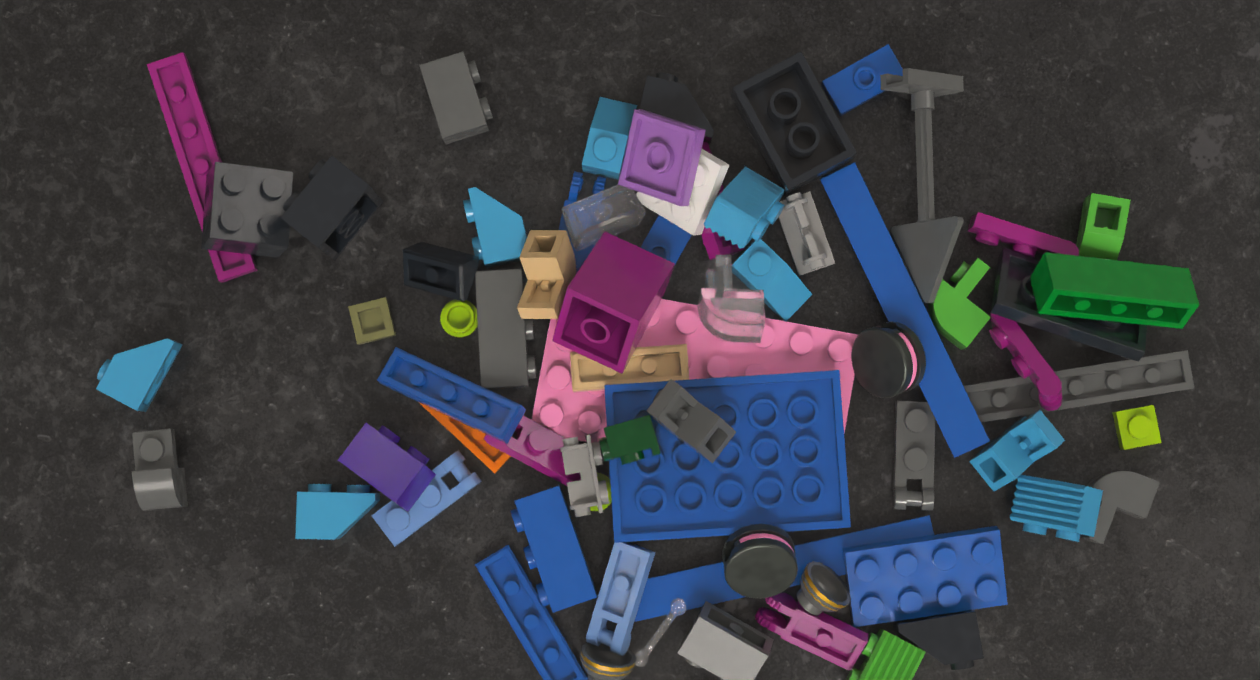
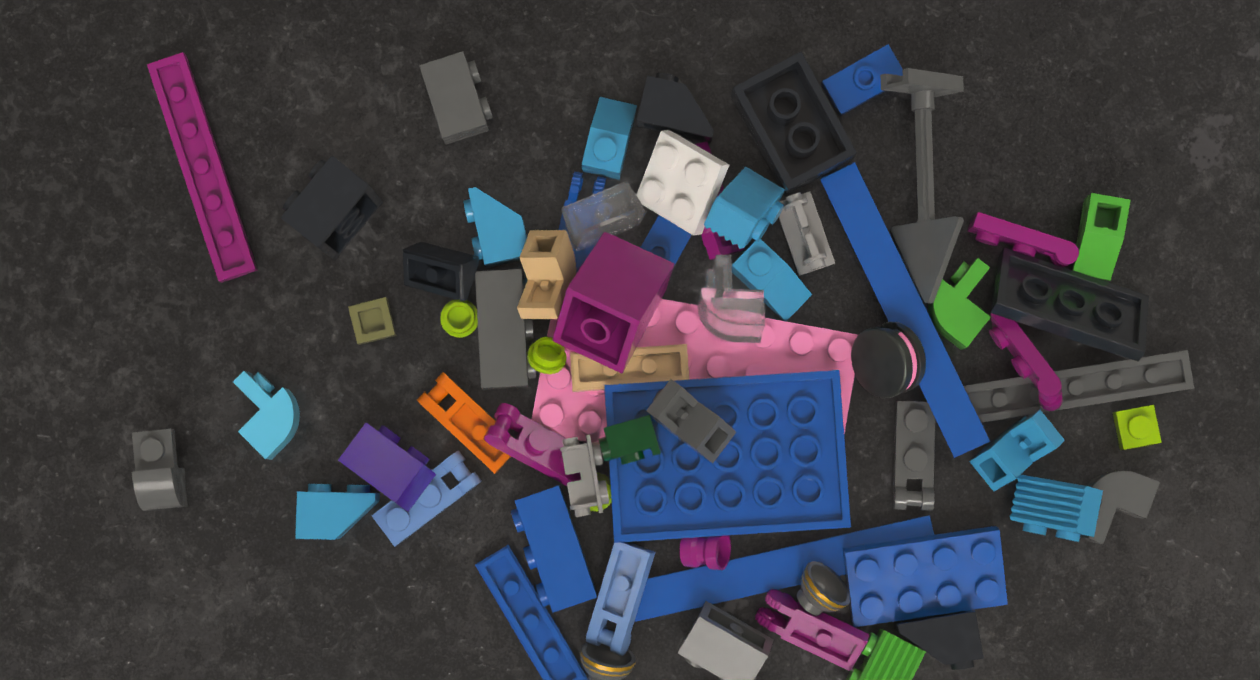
(138, 373): dark azure slope -> none
(246, 210): black brick -> none
(275, 421): none -> medium azure brick
(451, 395): blue tile -> none
(546, 356): none -> lime plate
(661, 157): medium lavender tile -> none
(678, 607): clear hinge -> none
(712, 551): none -> magenta wheel
(759, 561): pearl dark grey head -> none
(1113, 290): green brick -> none

